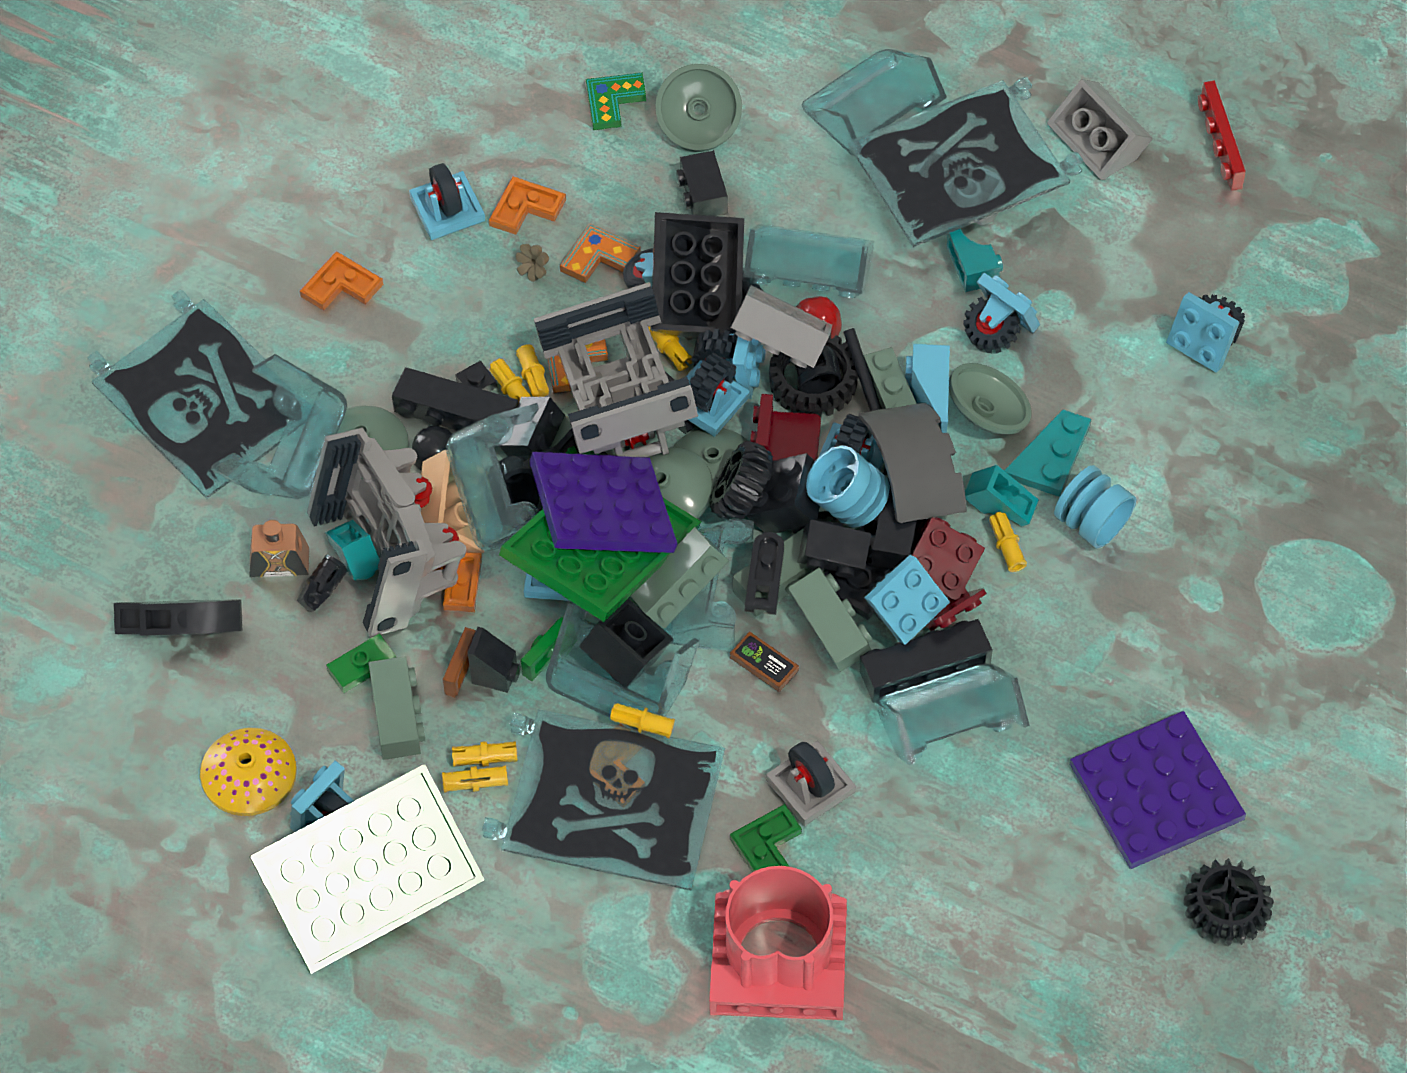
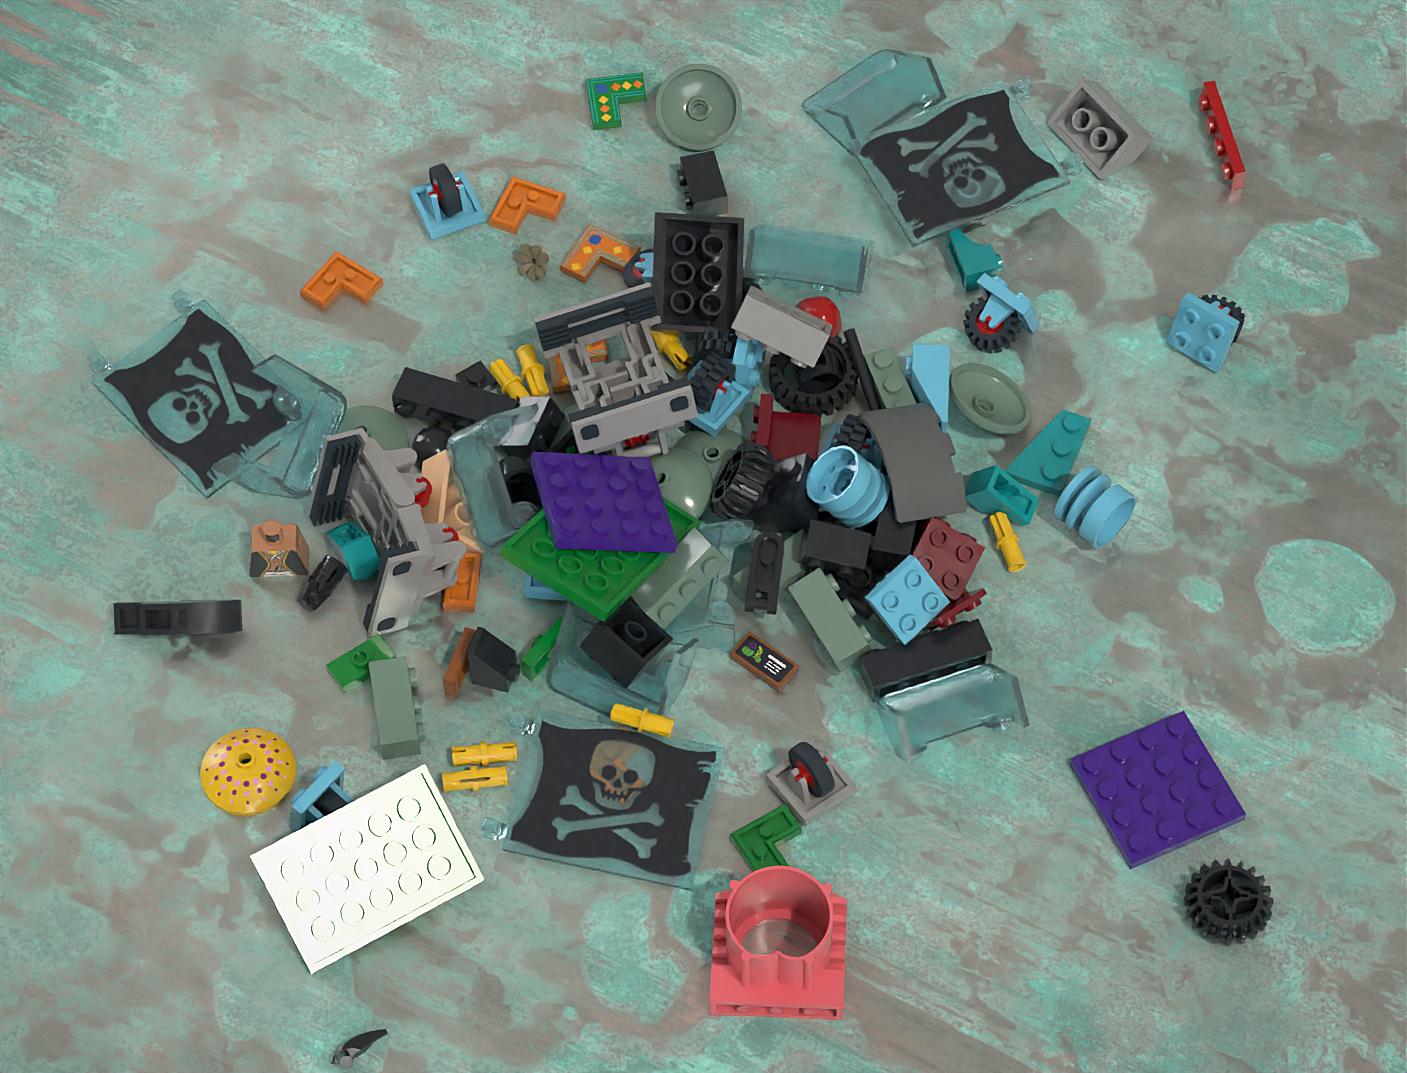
(356, 1047): none -> black bar

